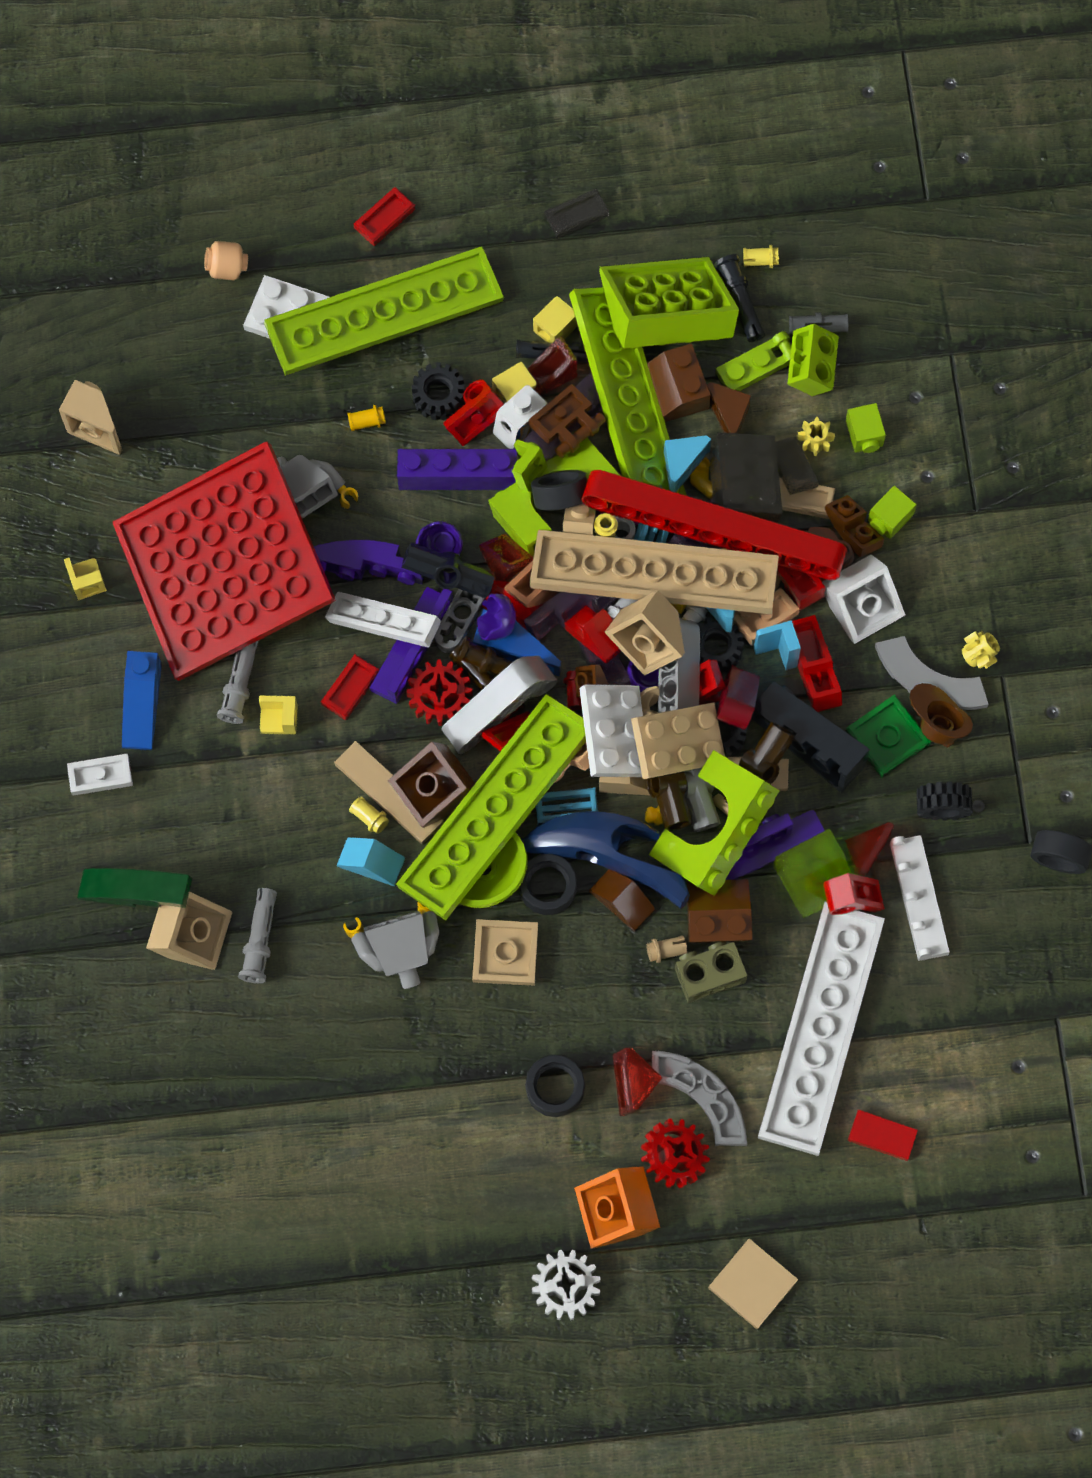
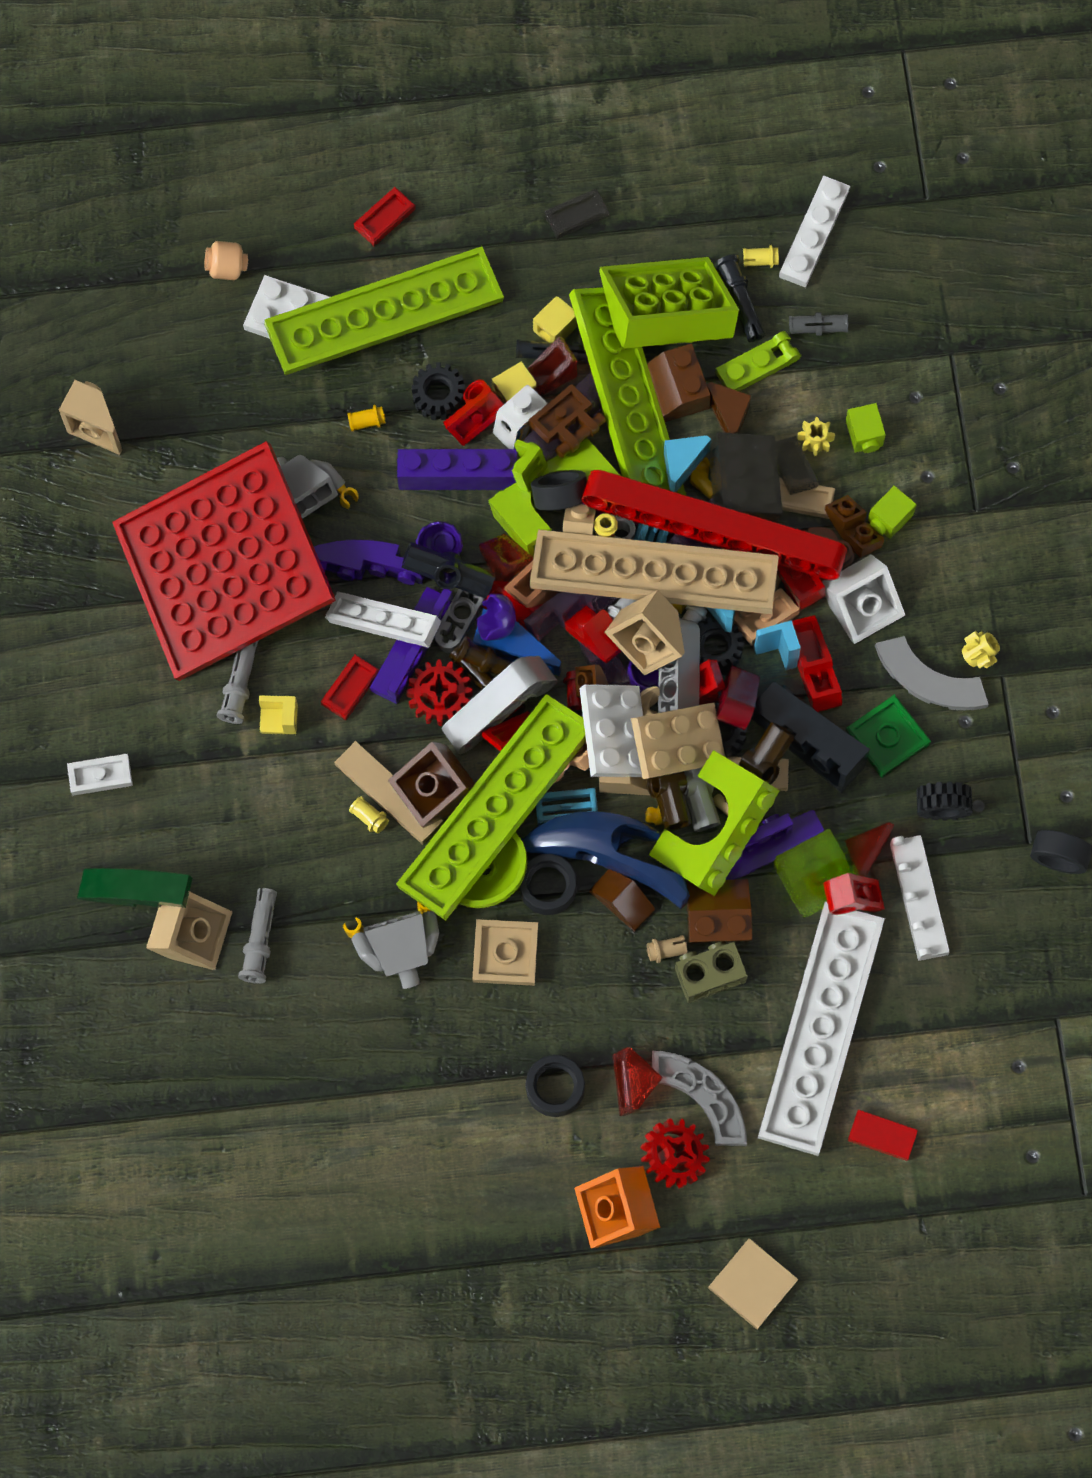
(85, 578): light yellow panel -> none
(140, 699): blue slope -> none
(371, 860): medium azure slope -> none
(581, 1282): white gear -> none
(813, 360): lime brick -> none
(814, 231): none -> white plate
(941, 717): reddish brown piece -> none

